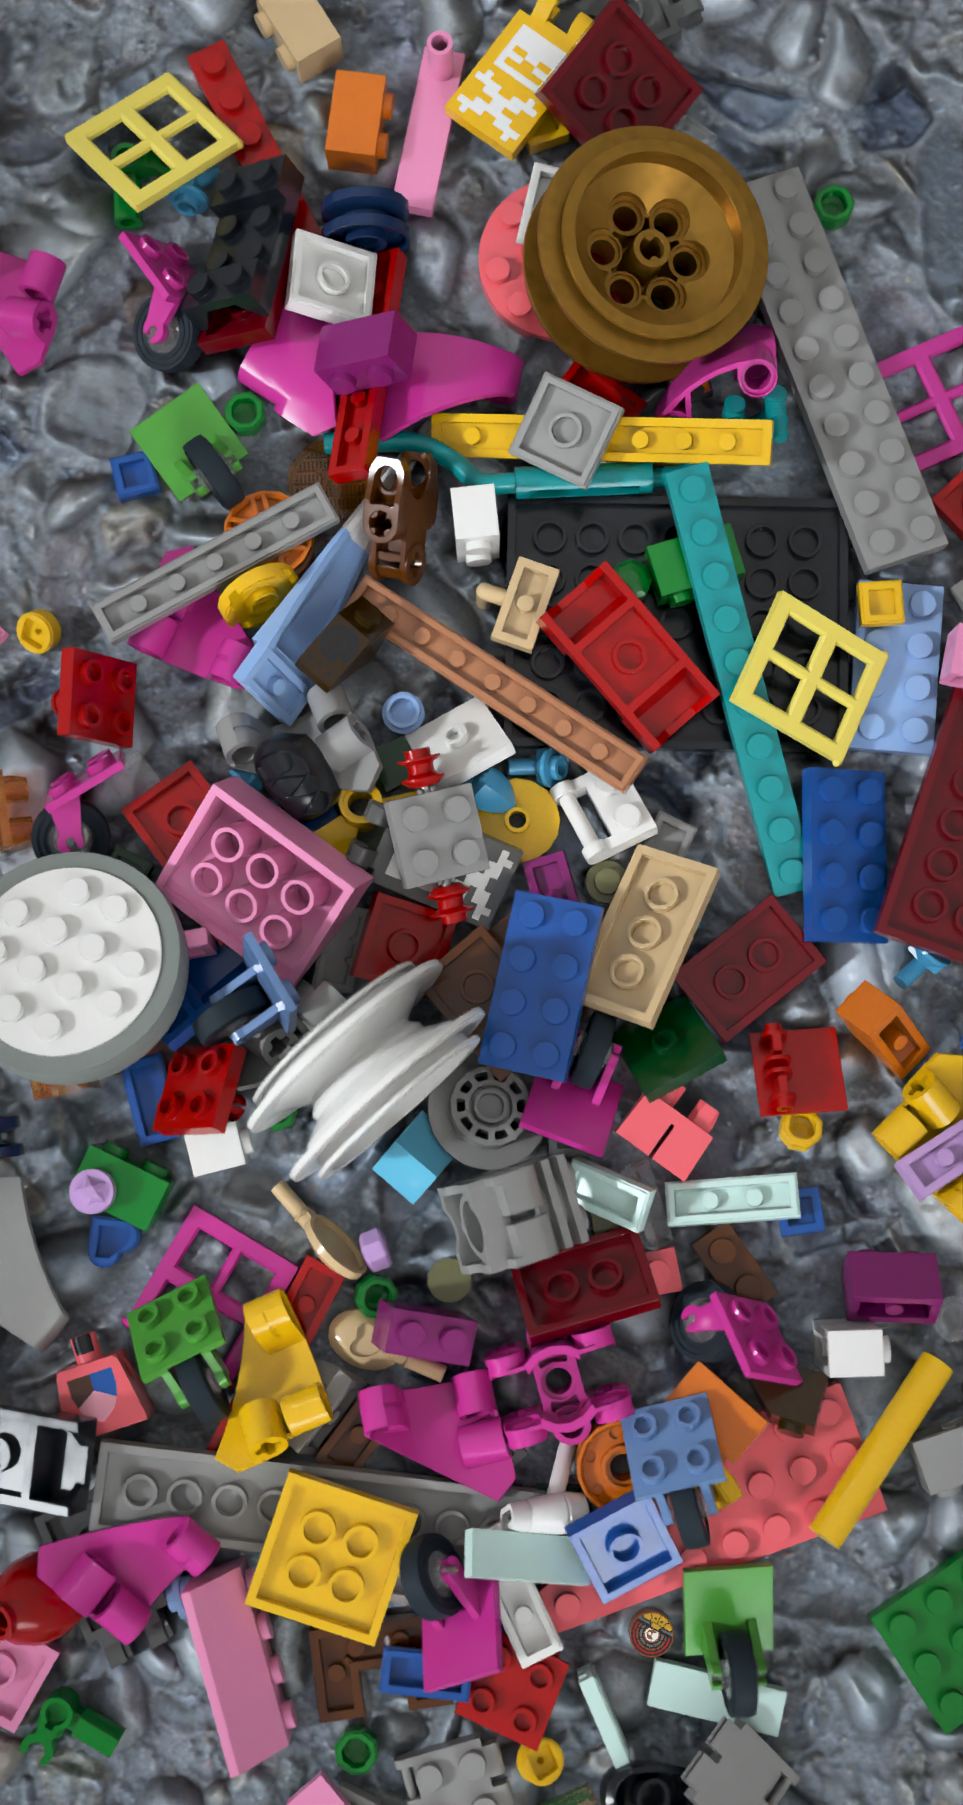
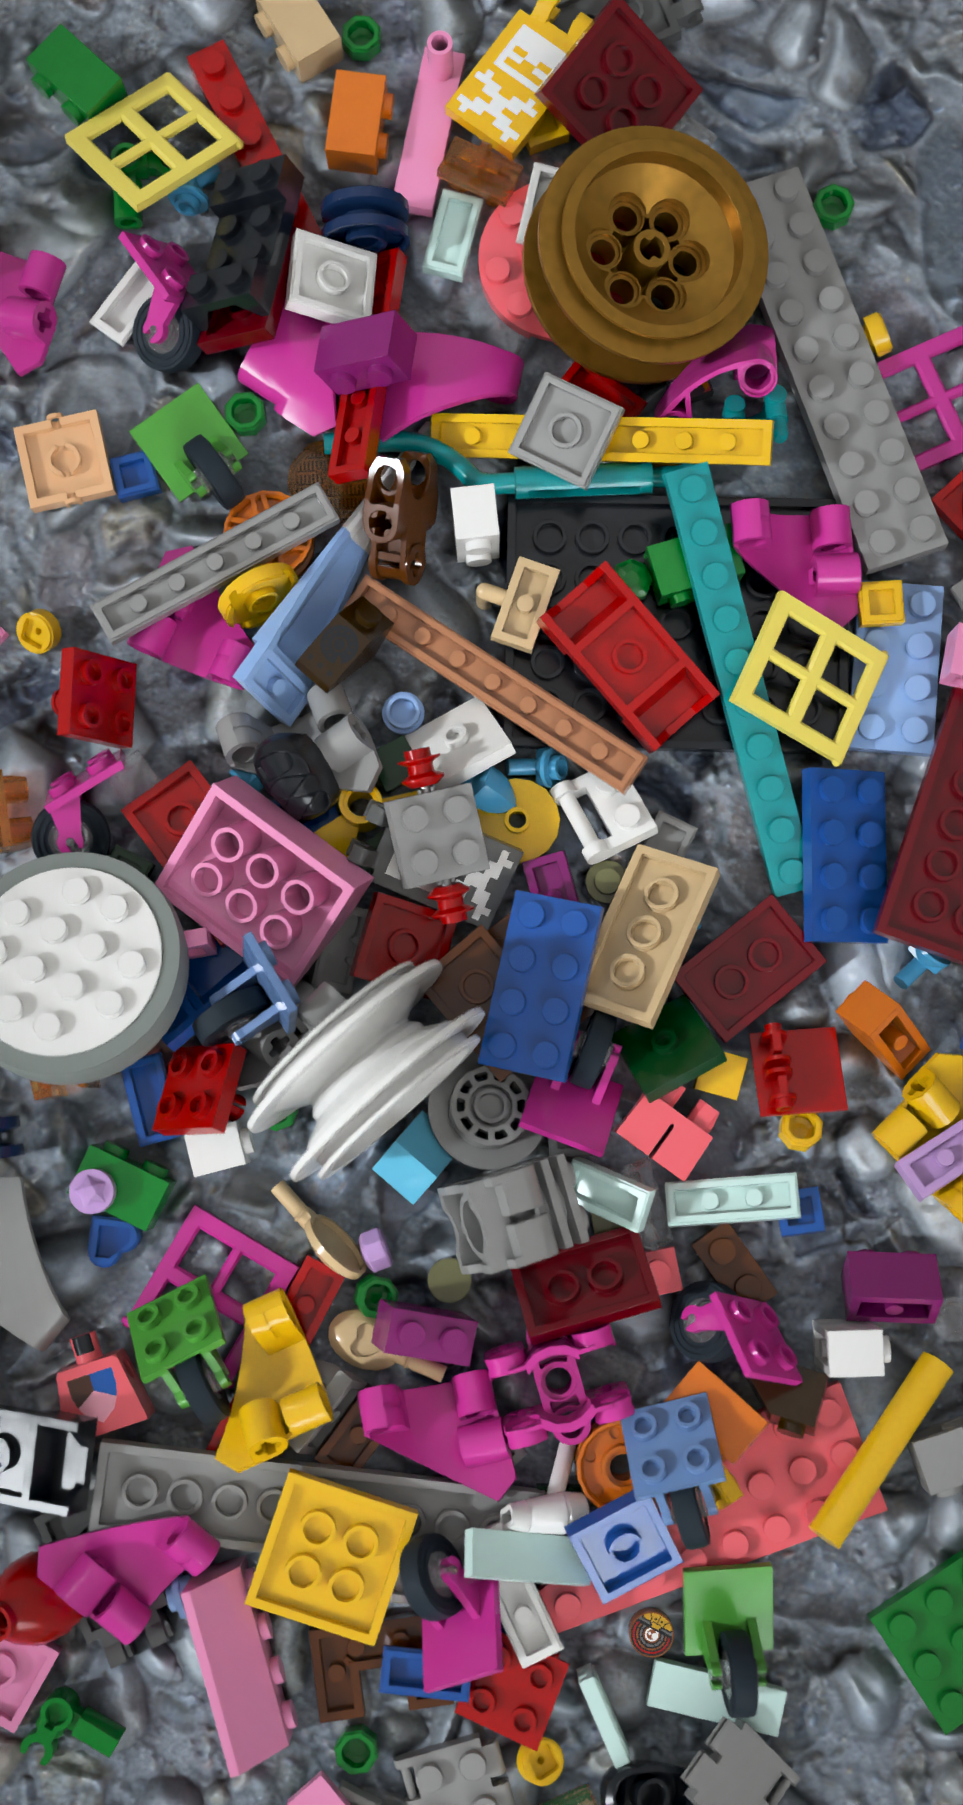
(64, 461): none -> light nougat plate
(74, 76): none -> green brick
(120, 308): none -> white tile
(361, 38): none -> green tile
(452, 235): none -> light aqua tile
(480, 171): none -> clear orange hips
(724, 1079): none -> yellow tile
(802, 554): none -> dark pink panel
(877, 334): none -> yellow tile

